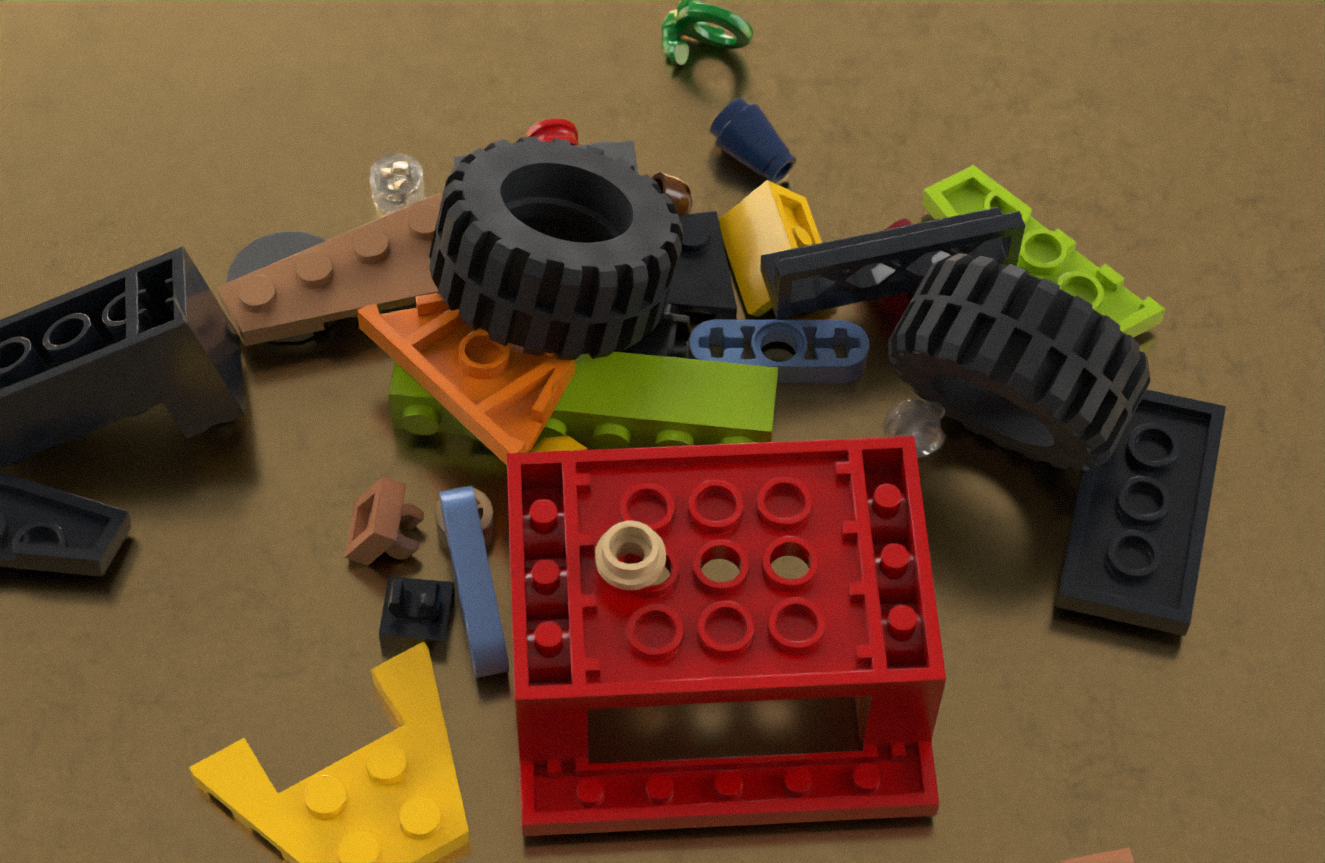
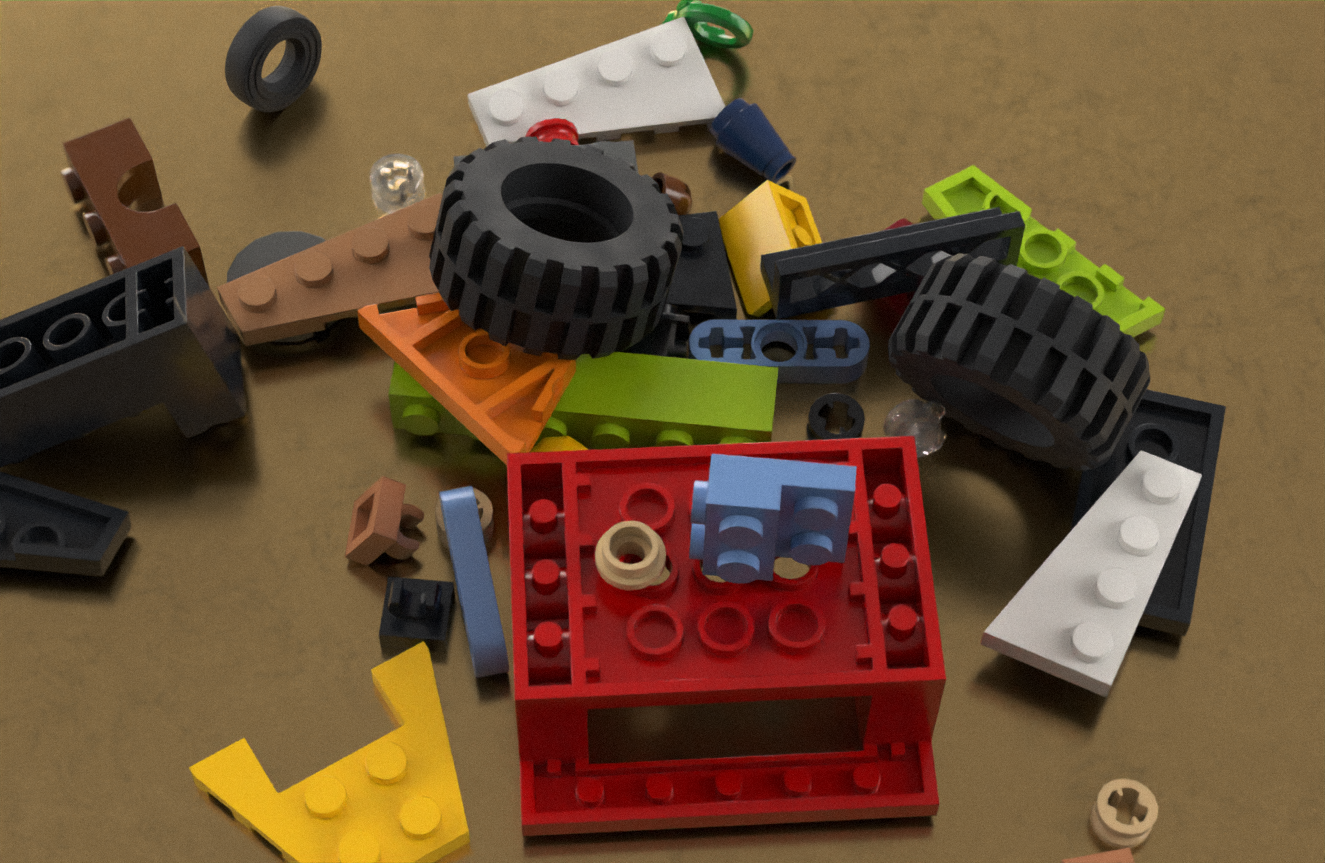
(113, 178): none -> reddish brown arch
(252, 47): none -> black tyre
(619, 88): none -> white wing
(768, 511): none -> medium blue plate
(835, 405): none -> black bush
(1095, 585): none -> white wing
(1144, 809): none -> tan bush

